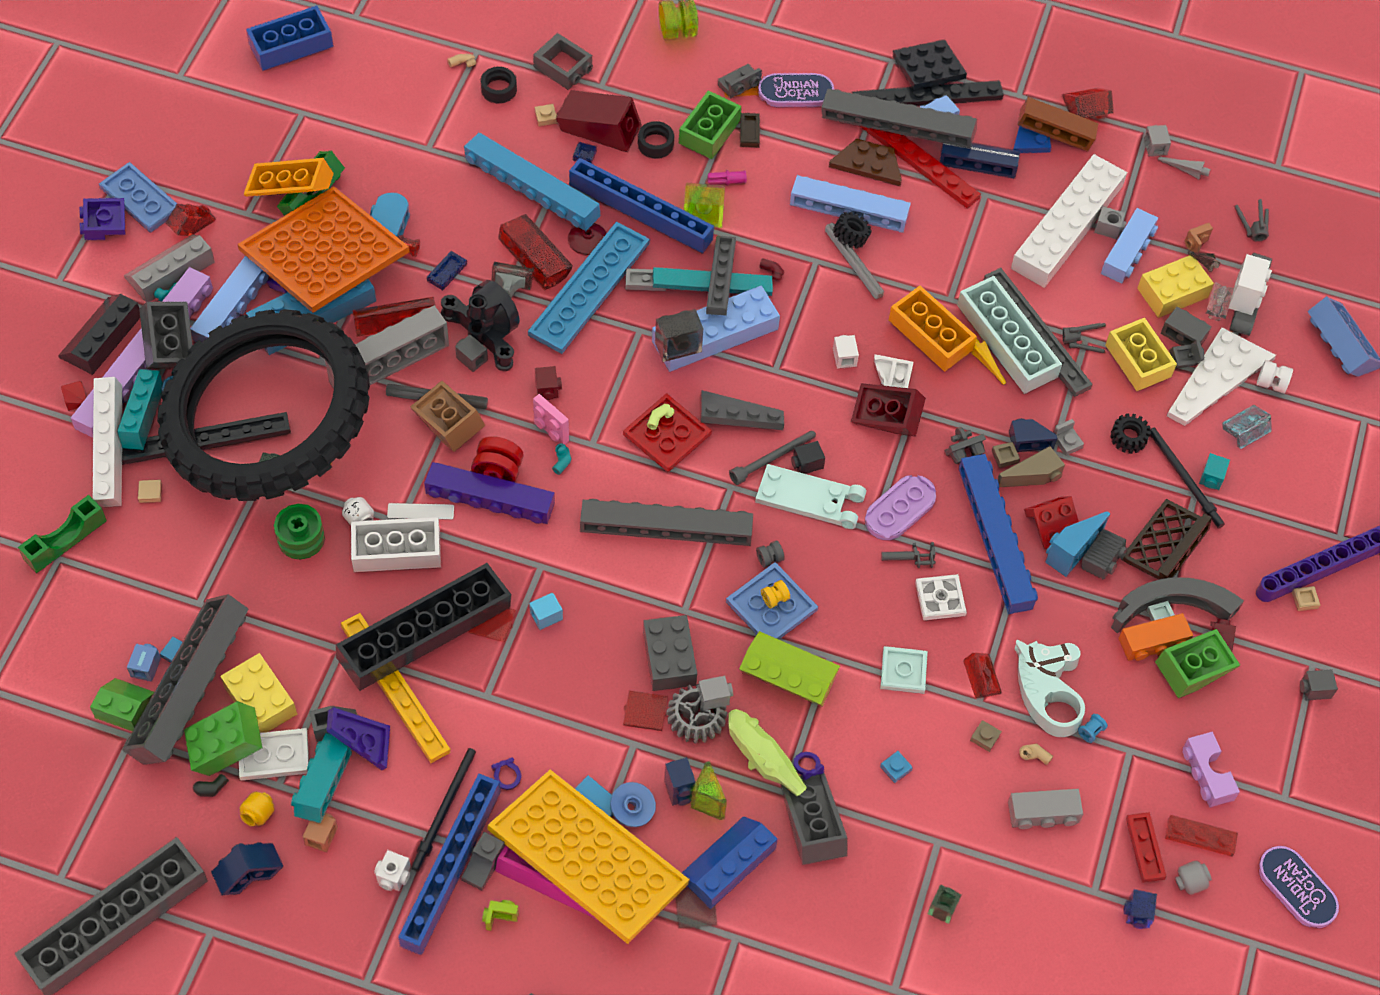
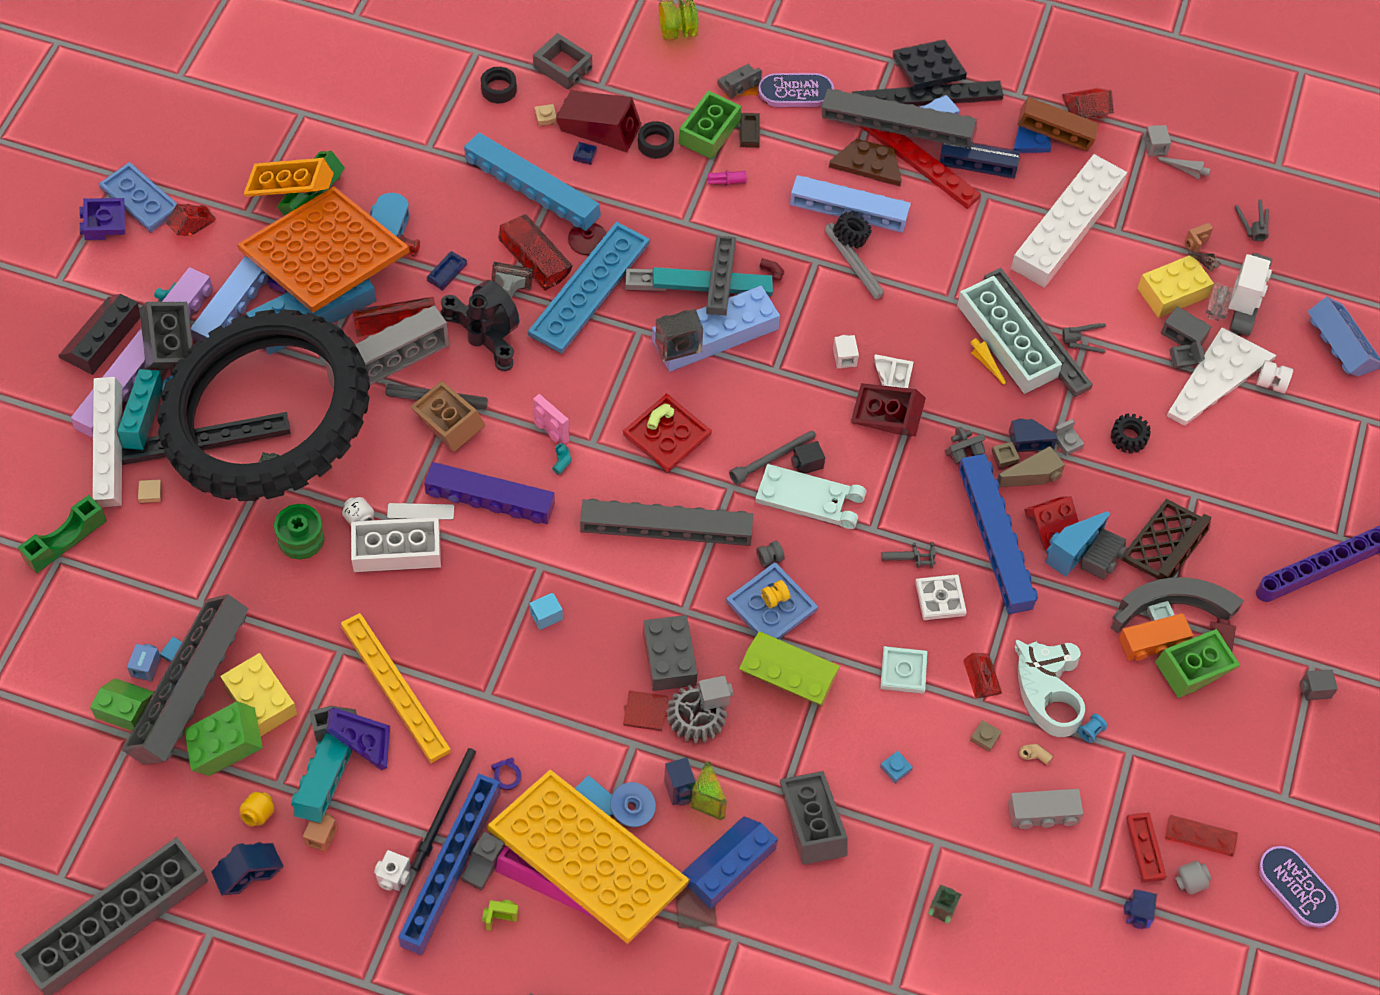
(73, 394): red slope -> none
(170, 266): light grey slope -> none
(210, 789): pearl dark grey arm -> none
(282, 755): white plate -> none
(289, 37): blue brick -> none
(423, 626): black brick -> none
(462, 58): tan arm -> none
(471, 353): dark grey brick -> none
(496, 627): clear red piece -> none
(498, 458): red wheel -> none
(547, 382): dark red brick -> none
(641, 205): blue brick -> none
(705, 202): clear neon green slope -> none
(736, 412): dark grey wing -> none
(772, 761): yellowish green piece -> none
(806, 774): dark purple piece -> none
(900, 507): lavender tile -> none
(932, 328): light orange brick -> none
(1110, 223): light grey brick -> none
(1129, 246): light blue brick -> none
(1140, 354): light yellow brick -> none
(1208, 507): black bar -> none
(1214, 471): teal brick -> none
(1215, 787): lavender arch -> none
(1248, 425): clear light blue bracket -> none
(1306, 598): tan tile -> none

